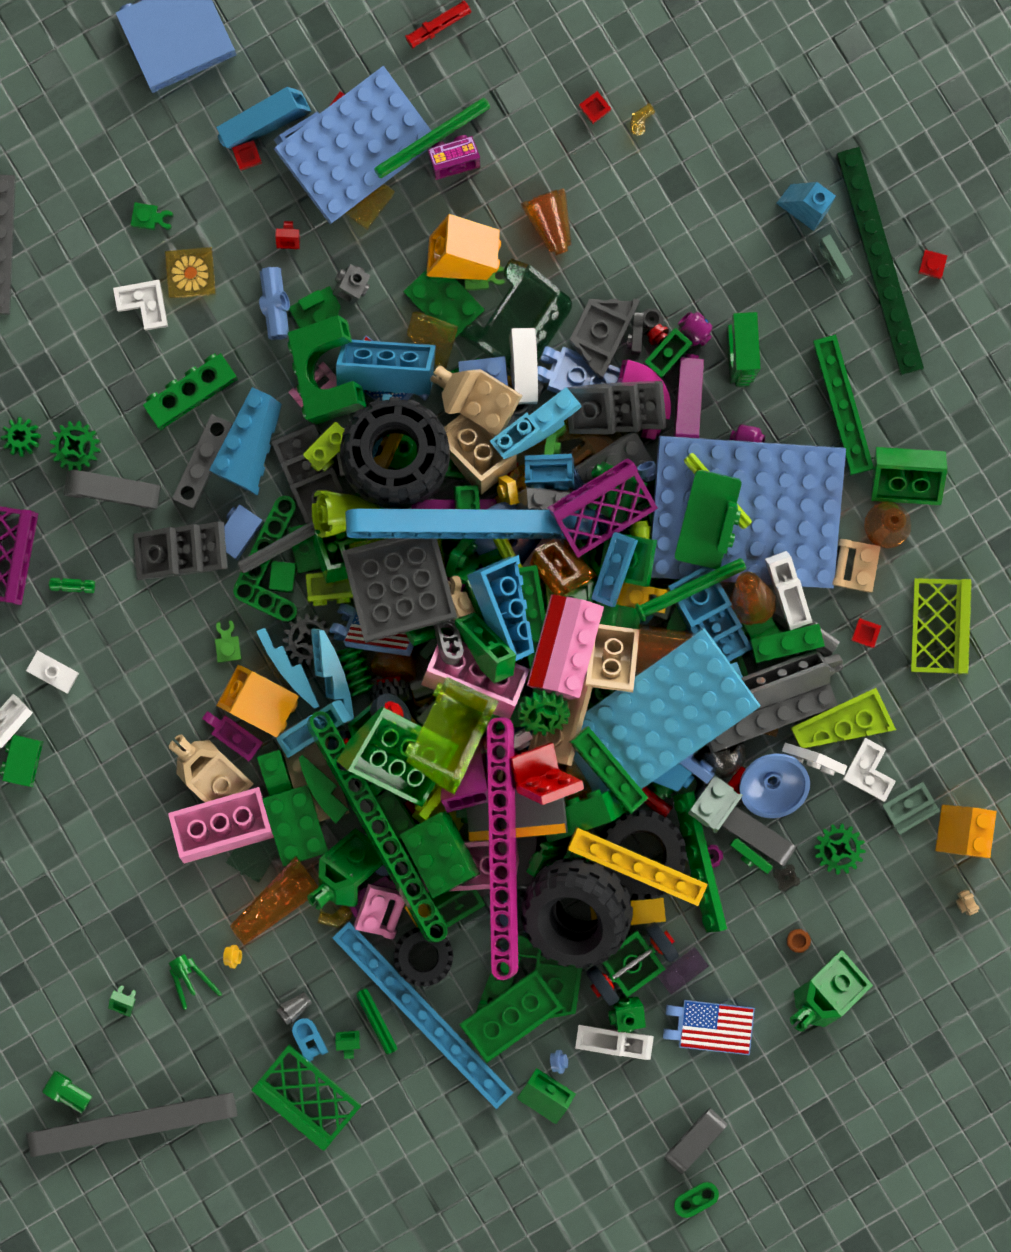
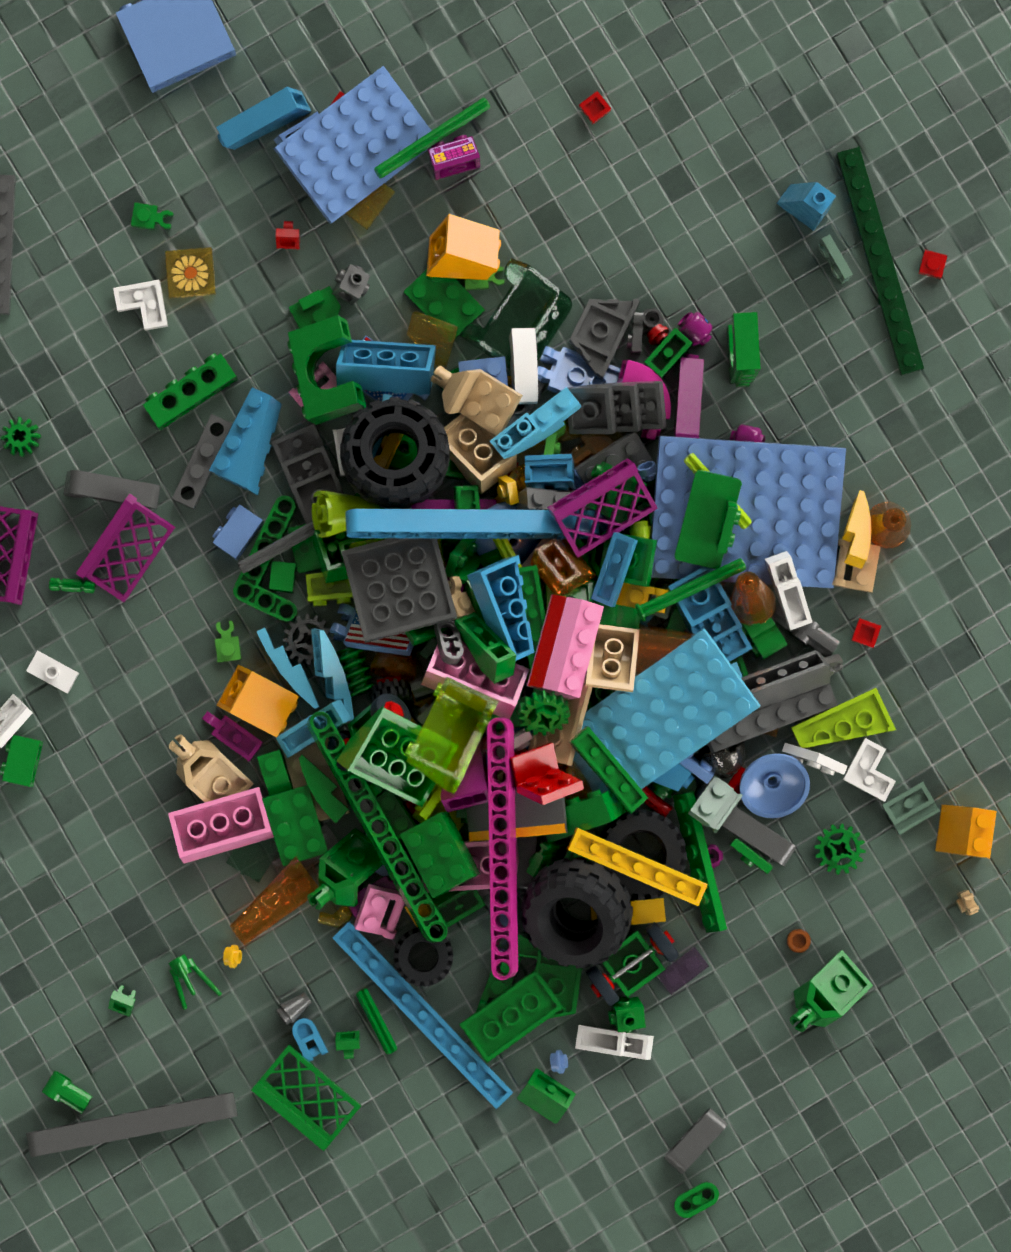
(66, 452): green gear -> none
(108, 537): none -> magenta fence
(180, 551): dark grey slope -> none
(246, 155): red plate -> none
(274, 303): medium blue piece -> none
(325, 448): lime bracket -> none
(436, 25): red pin -> none
(550, 219): clear orange cone -> none
(638, 119): clear yellow arm -> none
(712, 1027): tile -> none
(780, 874): clear smoke plate -> none
(787, 643): green plate -> none
(843, 404): green plate -> none
(858, 532): none -> yellow slope
(909, 476): green slope -> none
(962, 626): lime fence -> none

